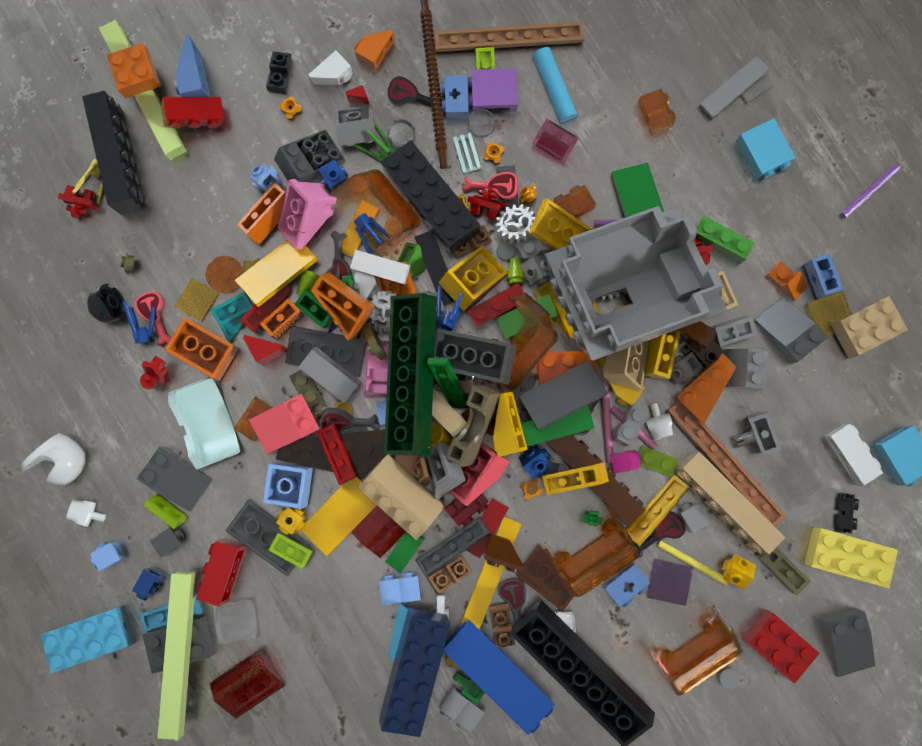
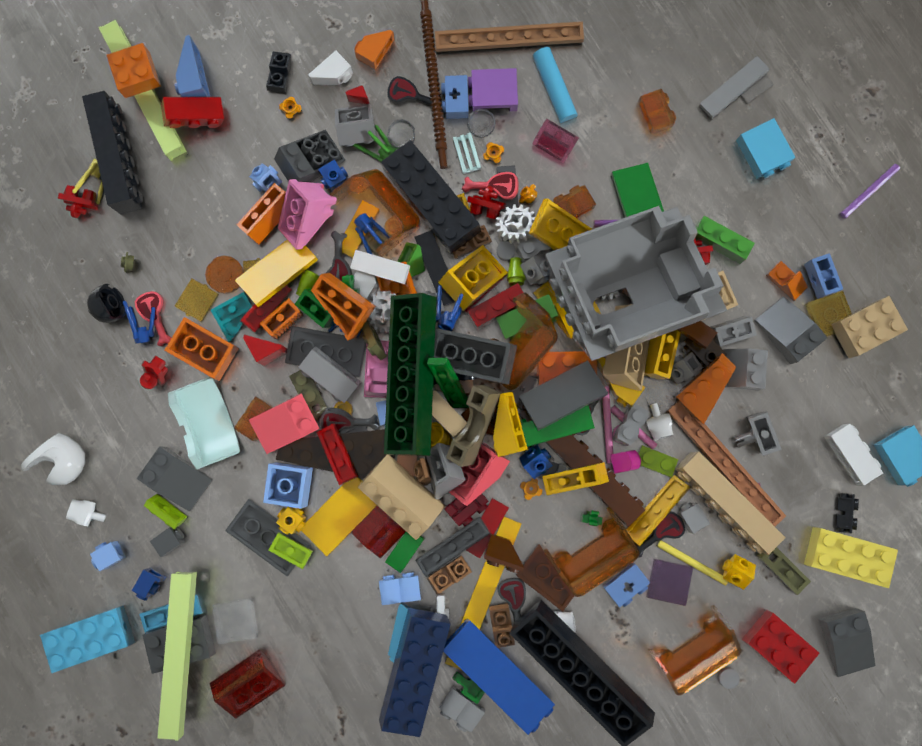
(220, 572): red brick -> none
(485, 58): lime plate -> none

